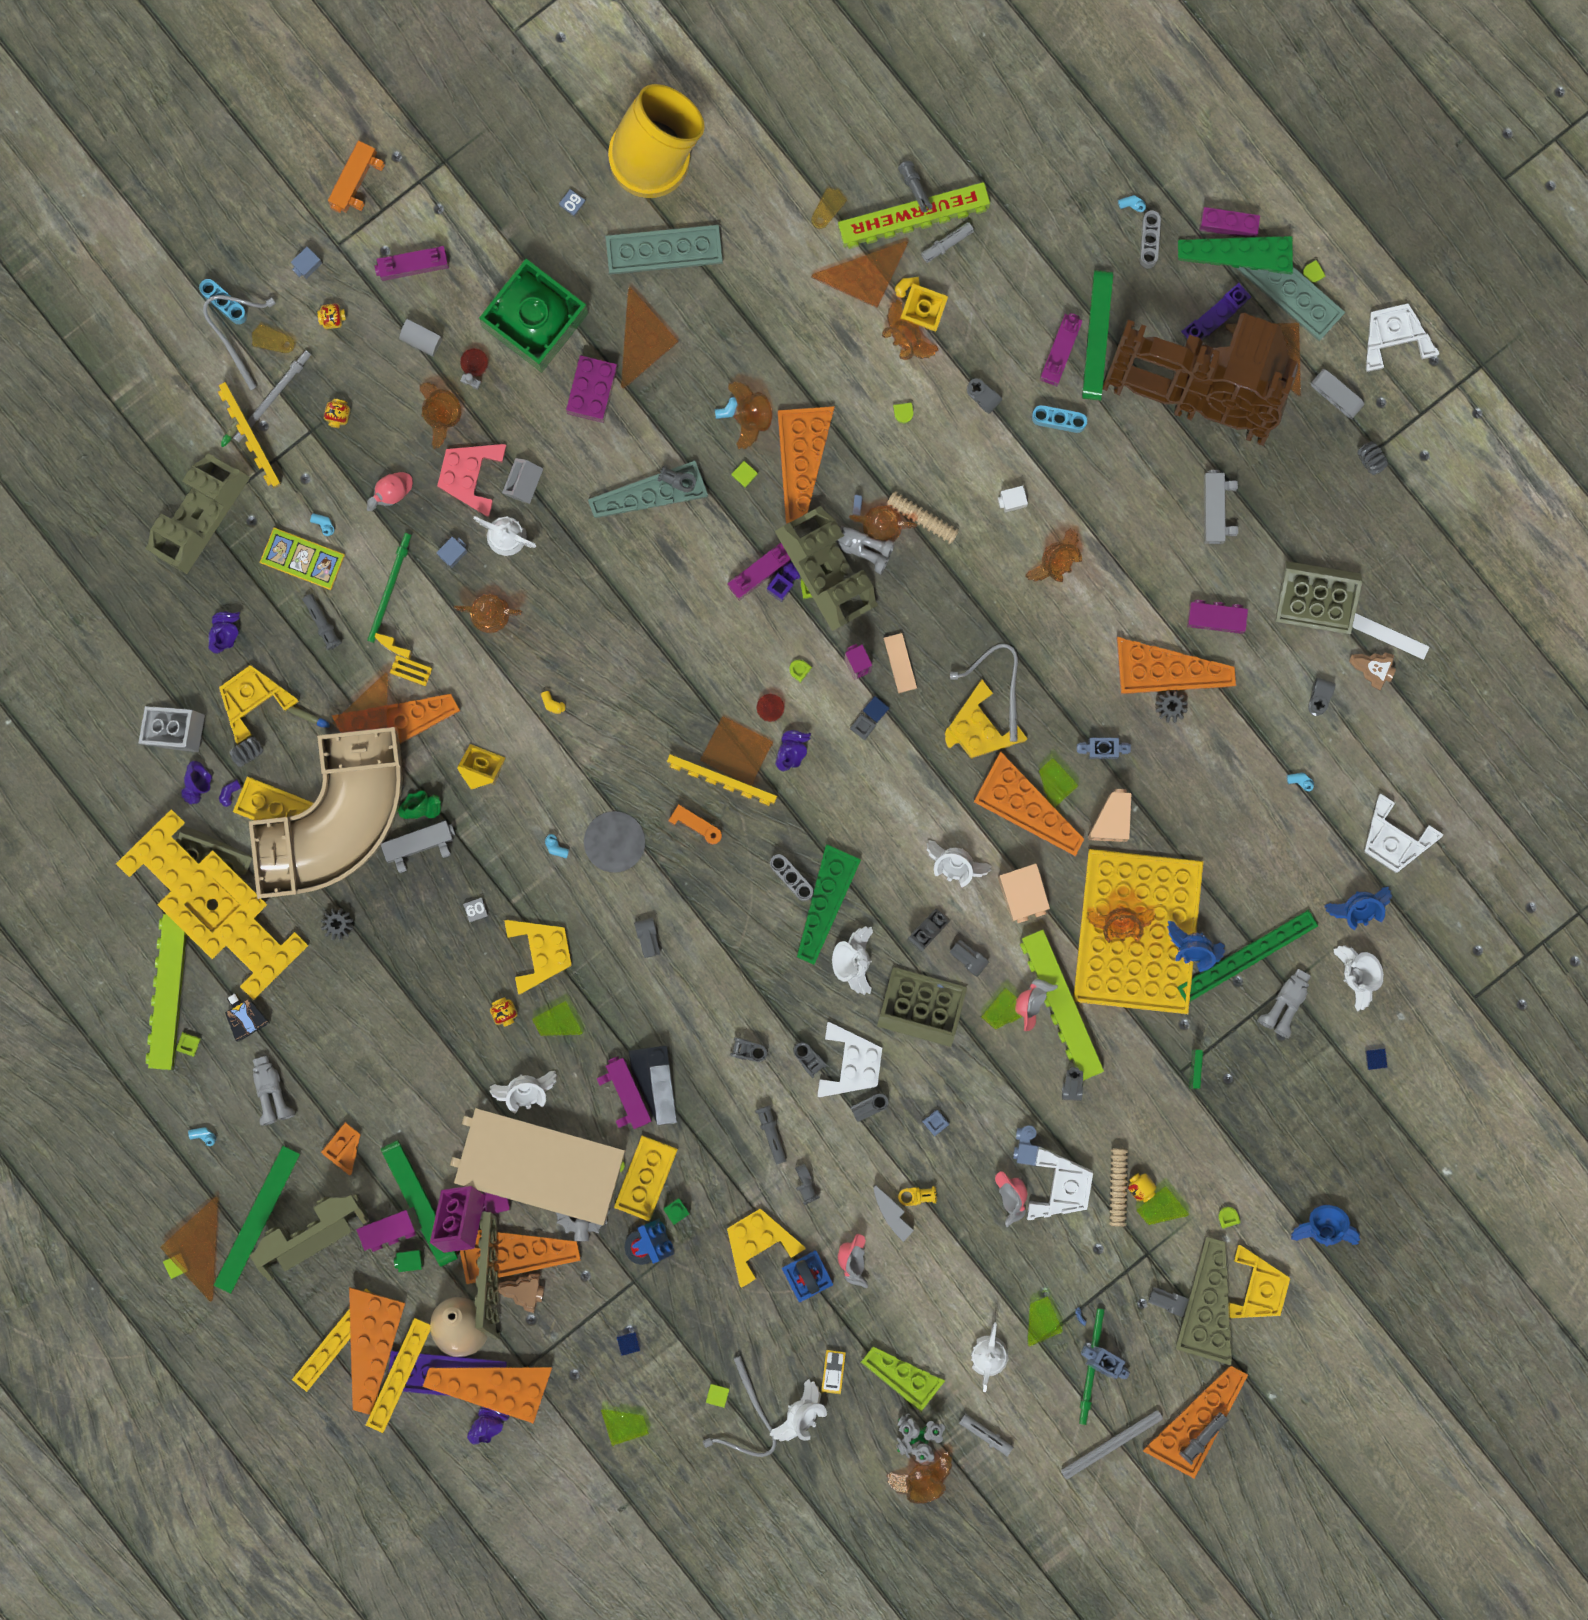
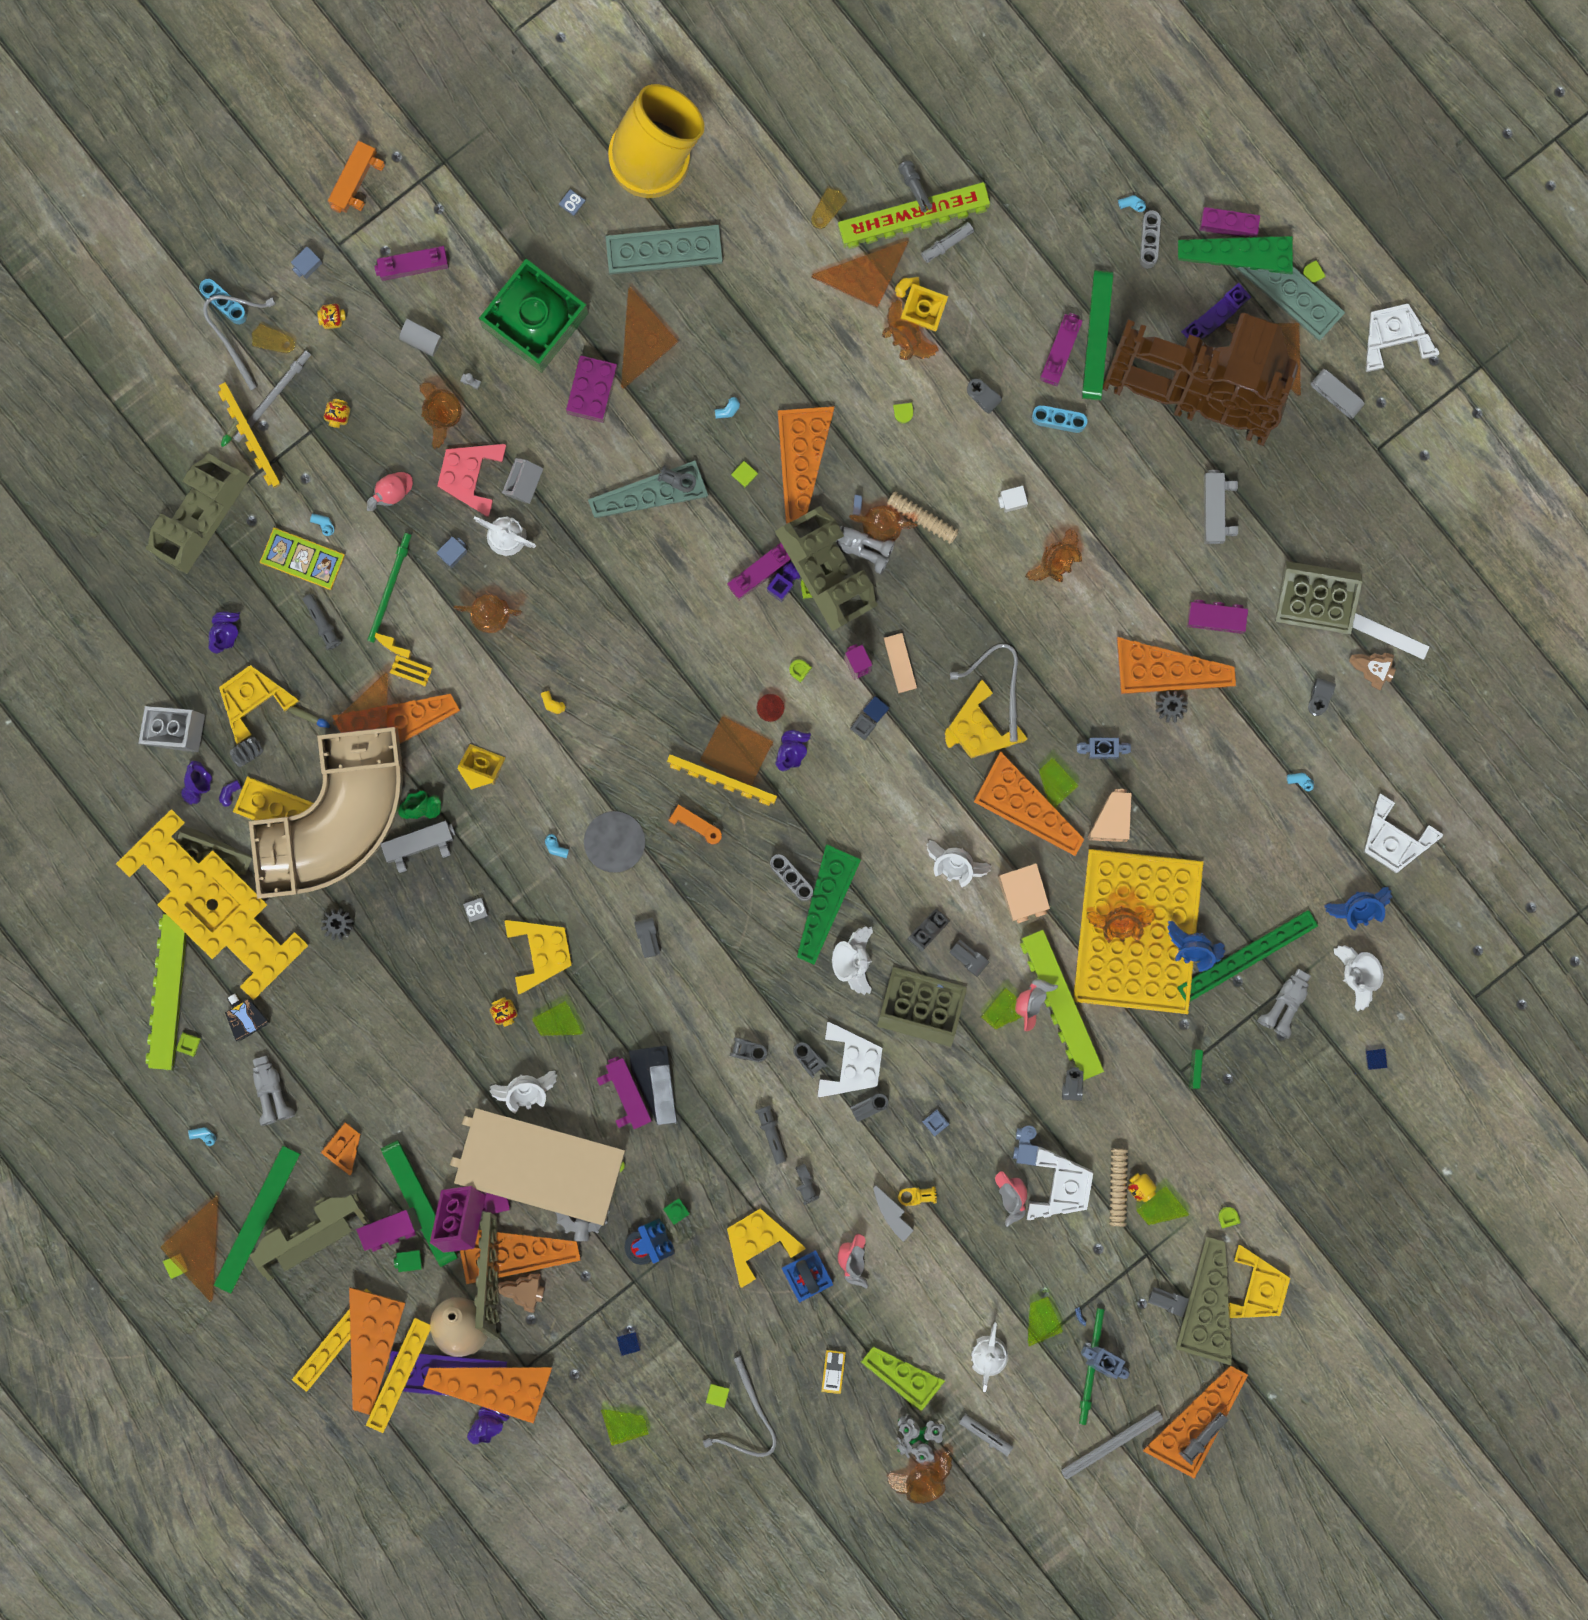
(474, 362): clear red plate -> none
(645, 1178): yellow tile -> none
(751, 413): clear orange helmet -> none
(801, 1415): white helmet -> none
(1327, 1226): blue helmet -> none
(1372, 458): dark grey gear -> none

